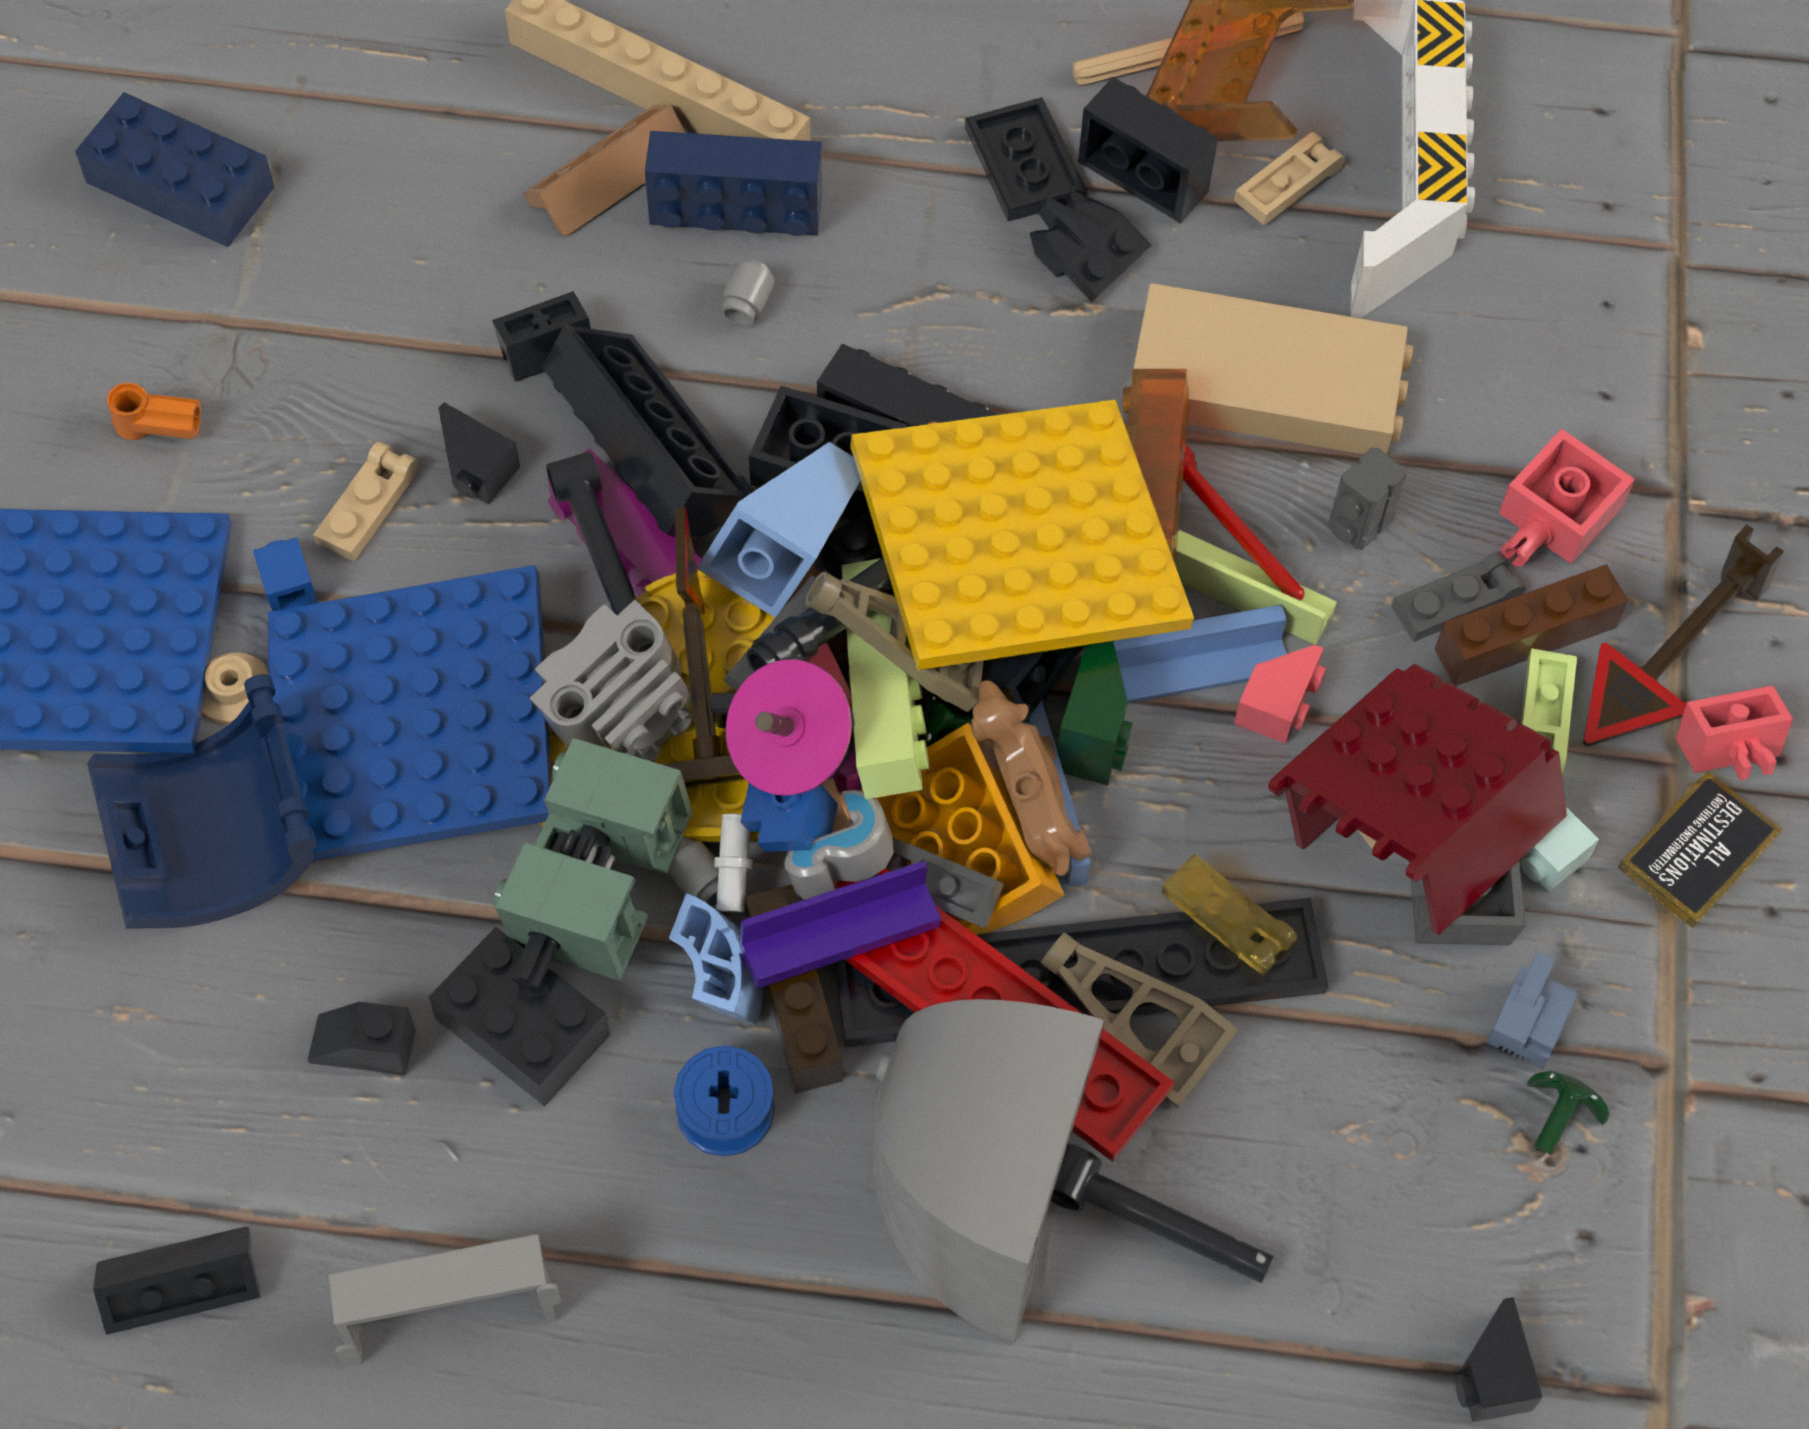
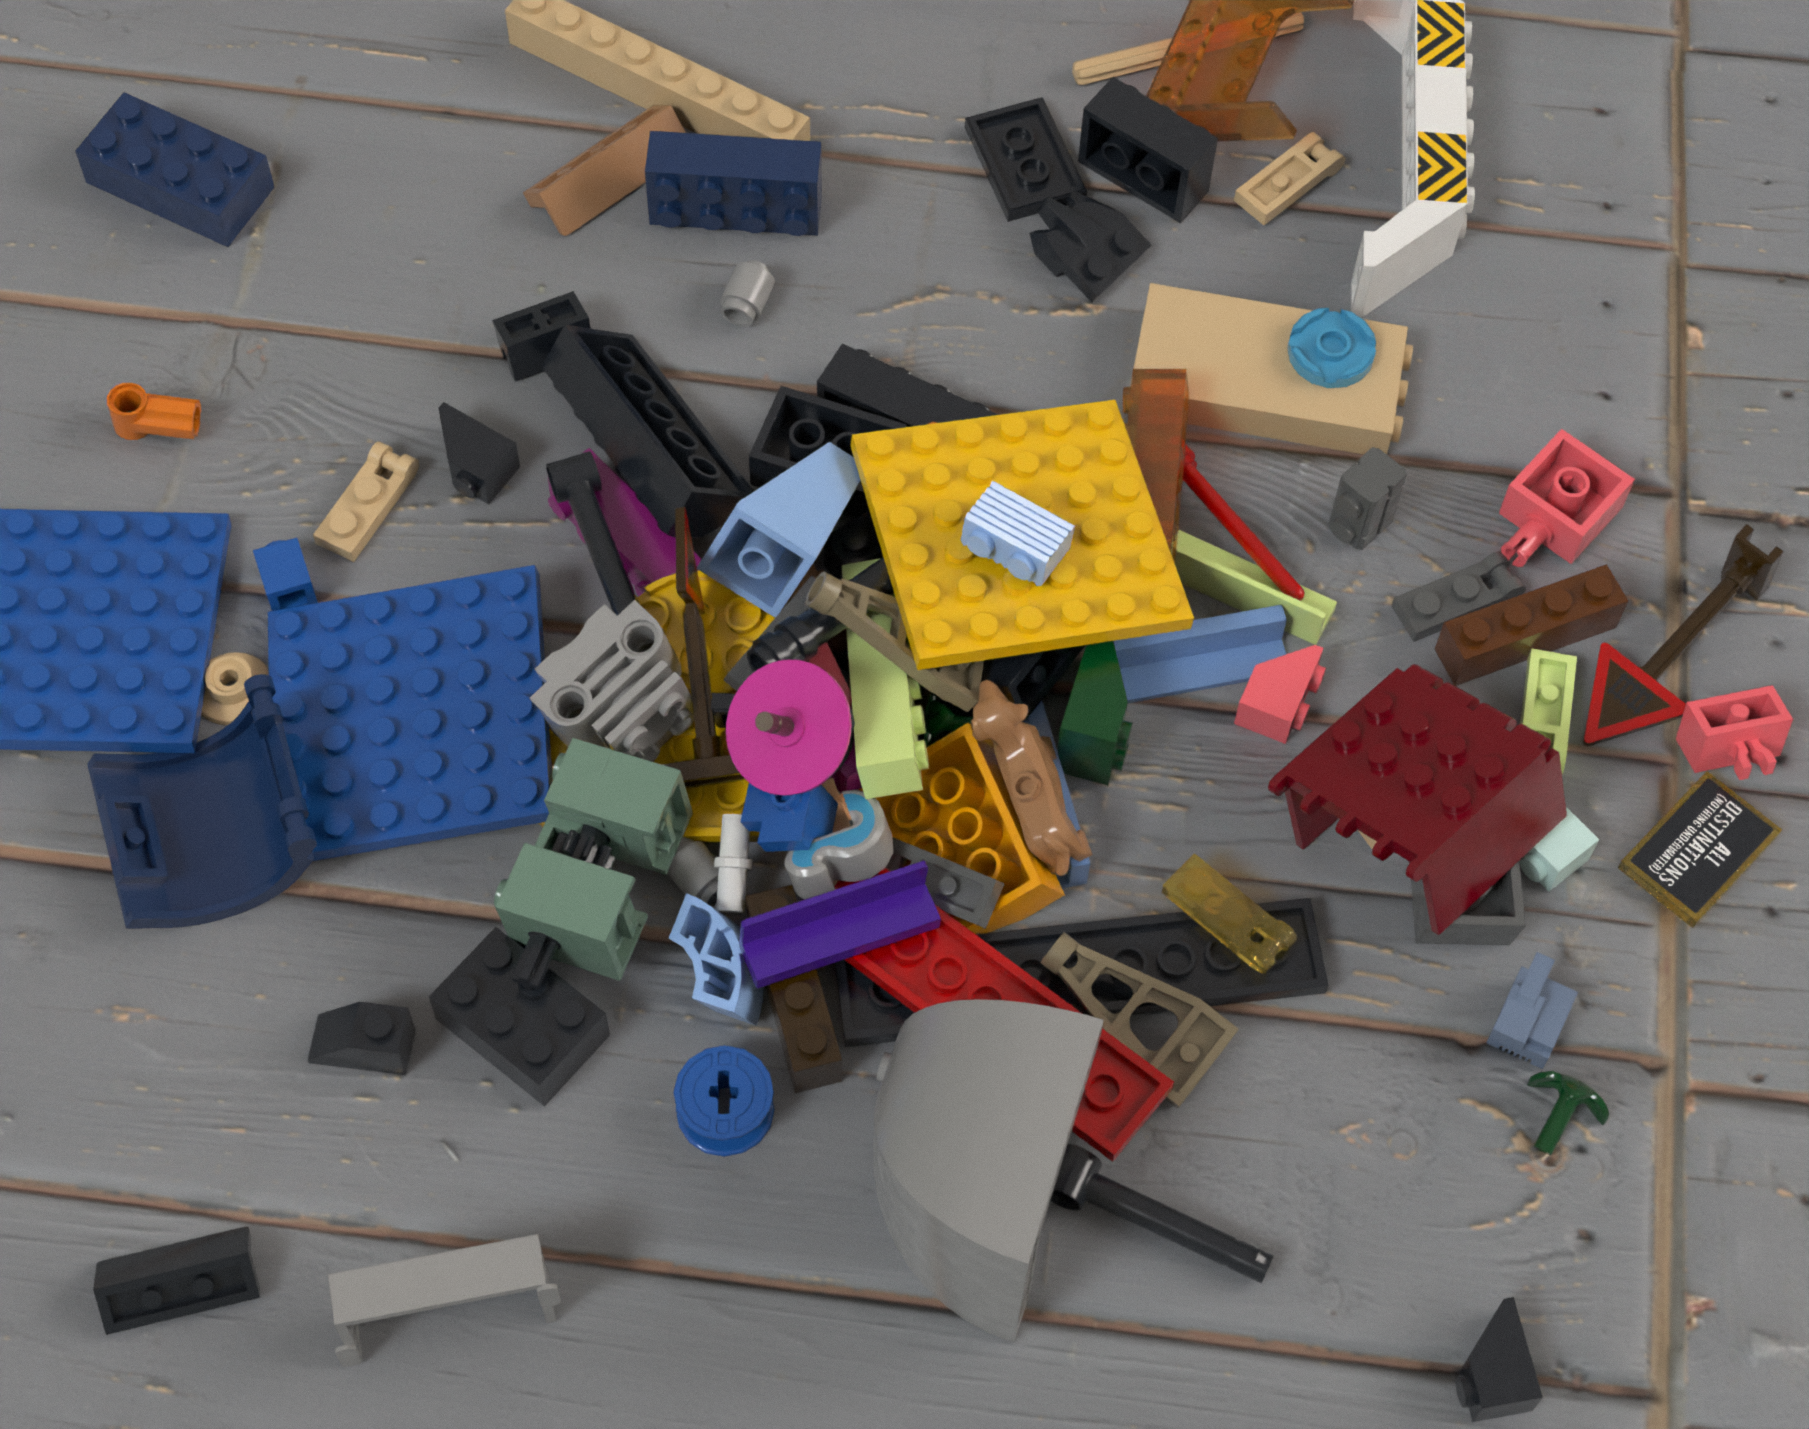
(1016, 534): none -> light blue brick
(1331, 348): none -> dark azure tile

